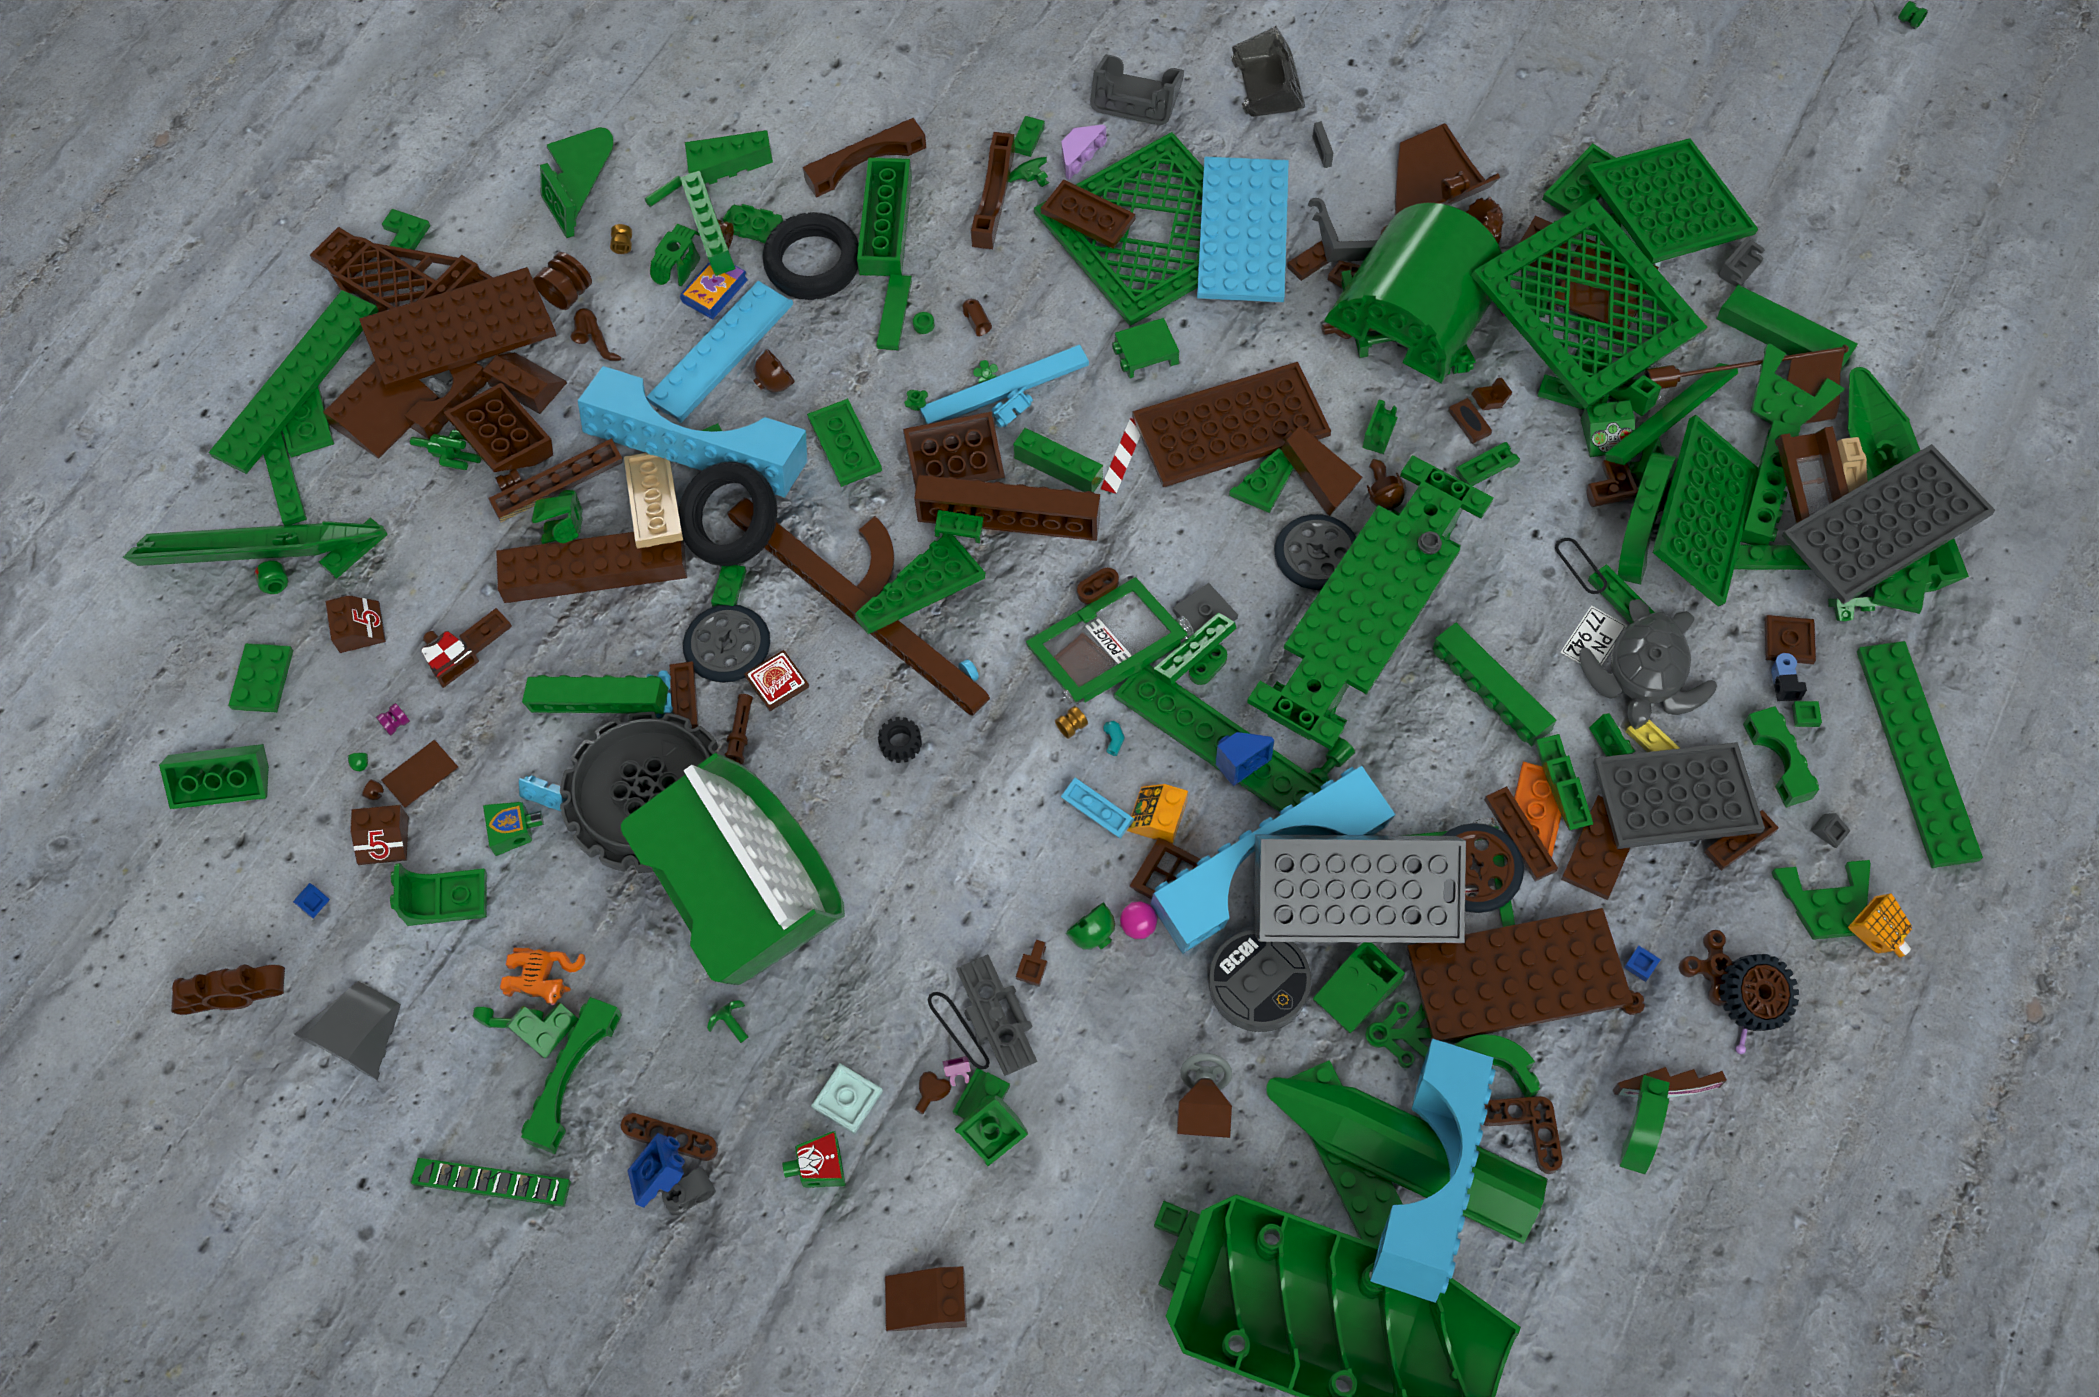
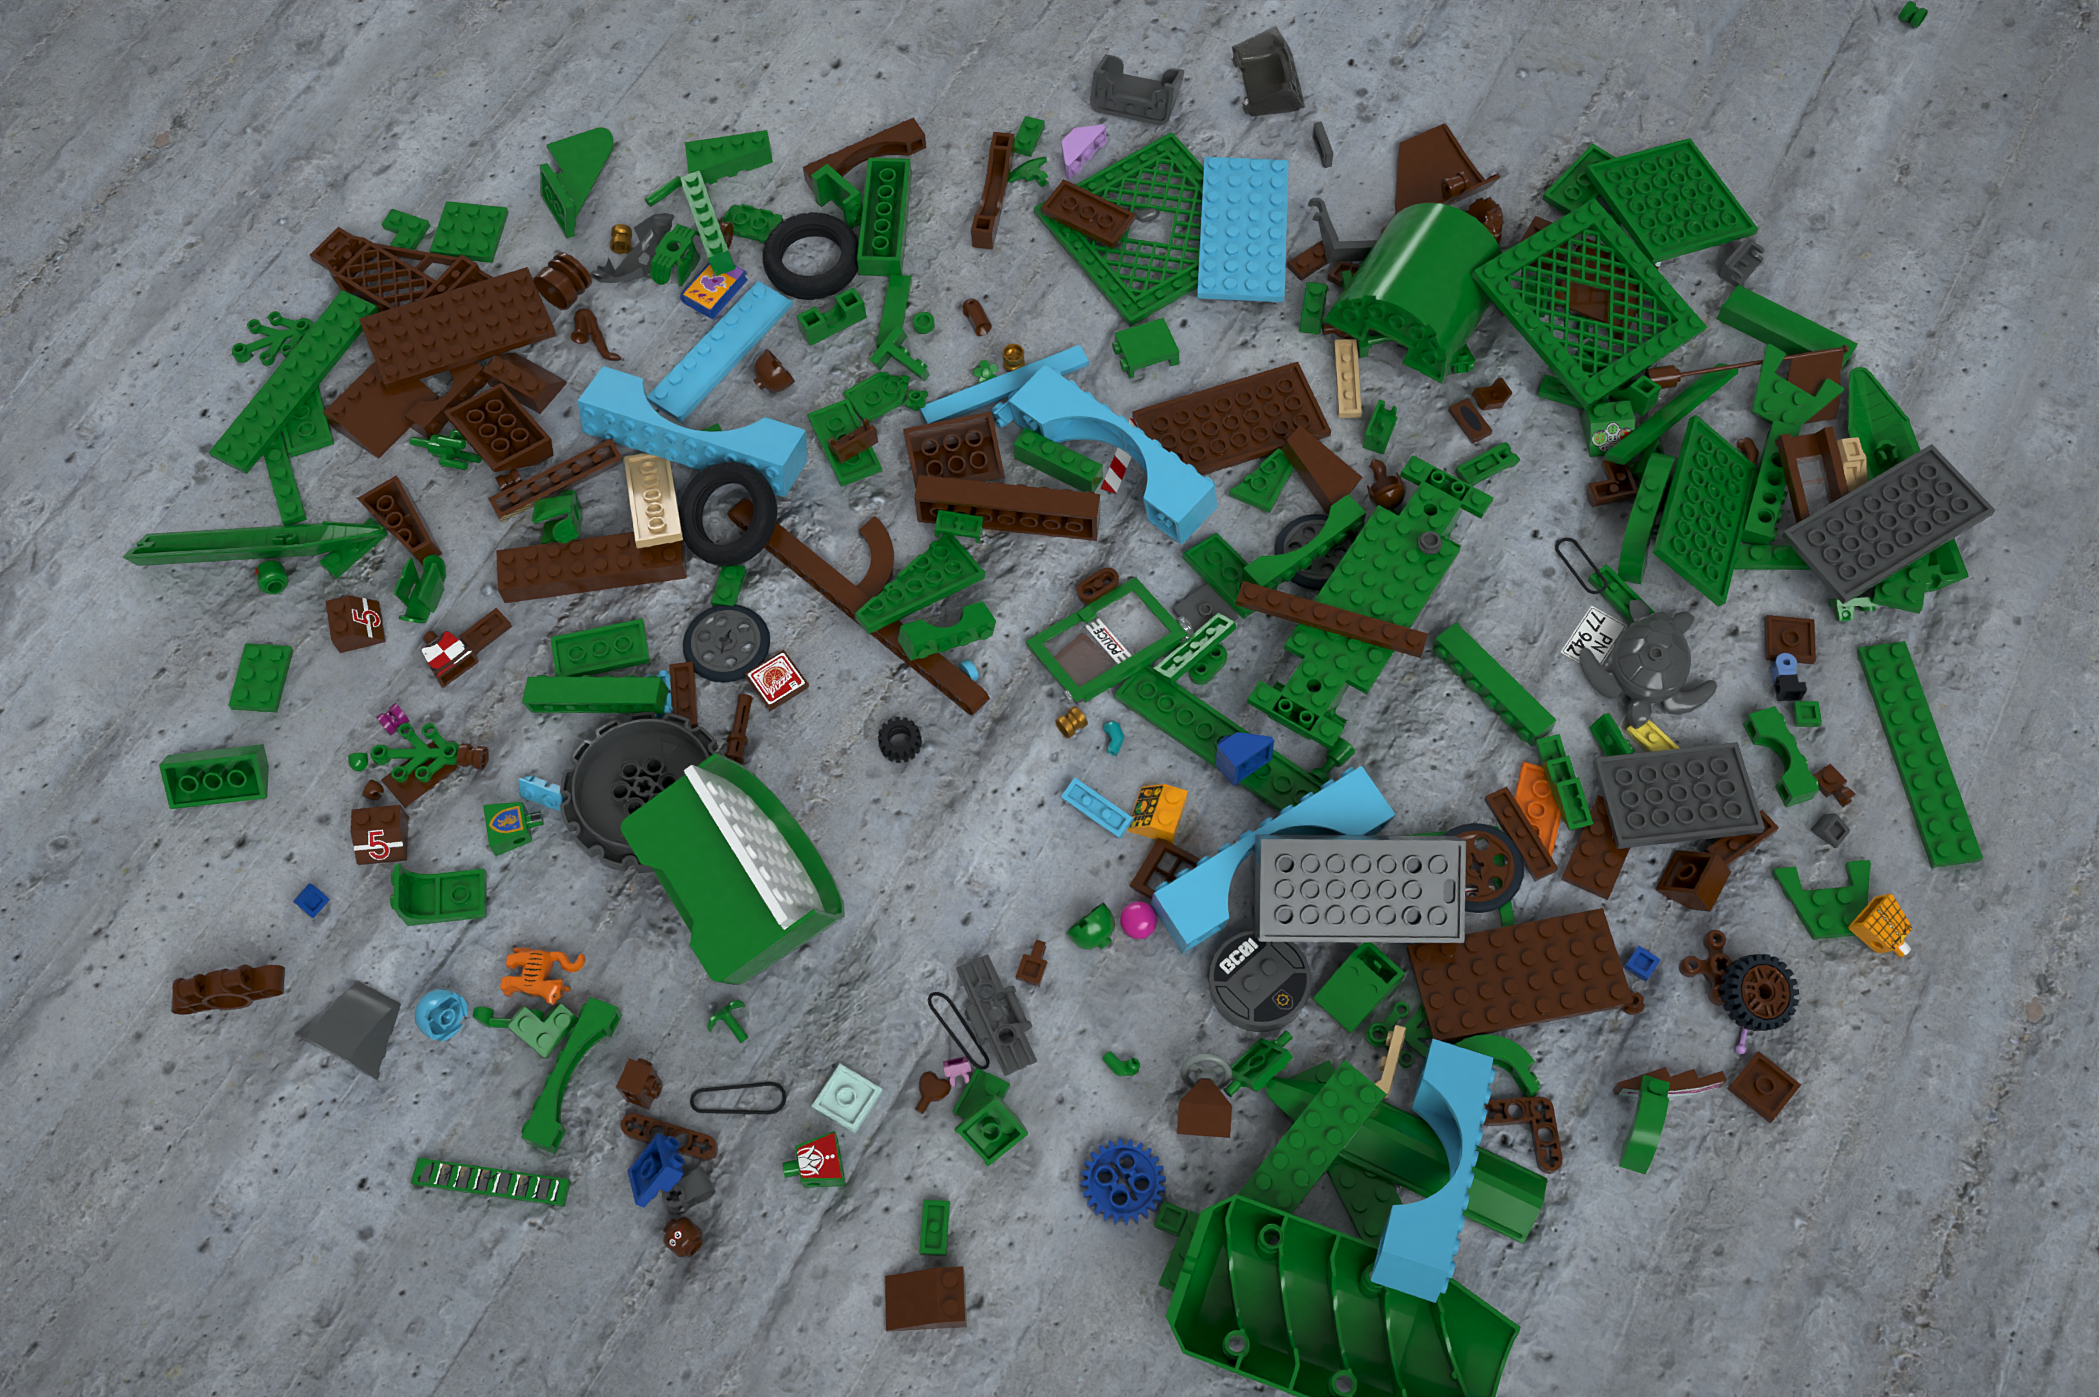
(276, 338): none -> green plant
(399, 514): none -> reddish brown wedge
(418, 755): none -> green plant
(427, 589): none -> green piece
(440, 1013): none -> medium azure cylinder
(469, 231): none -> green plate
(472, 756): none -> reddish brown wheel
(601, 649): none -> green plate
(639, 1083): none -> reddish brown brick
(650, 234): none -> dark grey animal
(682, 1237): none -> reddish brown head
(738, 1087): none -> black piece
(831, 186): none -> green panel
(847, 311): none -> green arch
(854, 442): none -> reddish brown hinge
(877, 395): none -> green tile
(892, 348): none -> green bracket
(923, 639): none -> green arch
(934, 1228): none -> green plate
(1013, 357): none -> pearl gold wheel
(1103, 1193): none -> blue gear
(1121, 1068): none -> green arm
(1146, 214): none -> dark grey arm
(1175, 493): none -> medium azure arch
(1220, 568): none -> green tile
(1259, 1064): none -> green plate
(1270, 571): none -> green arch
(1313, 308): none -> green brick
(1314, 1141): none -> green plate
(1331, 619): none -> reddish brown plate
(1347, 379): none -> tan plate
(1390, 1062): none -> tan plate
(1694, 879): none -> reddish brown slope
(1751, 450): none -> reddish brown arm
(1764, 1087): none -> reddish brown plate
(1833, 783): none -> reddish brown plate

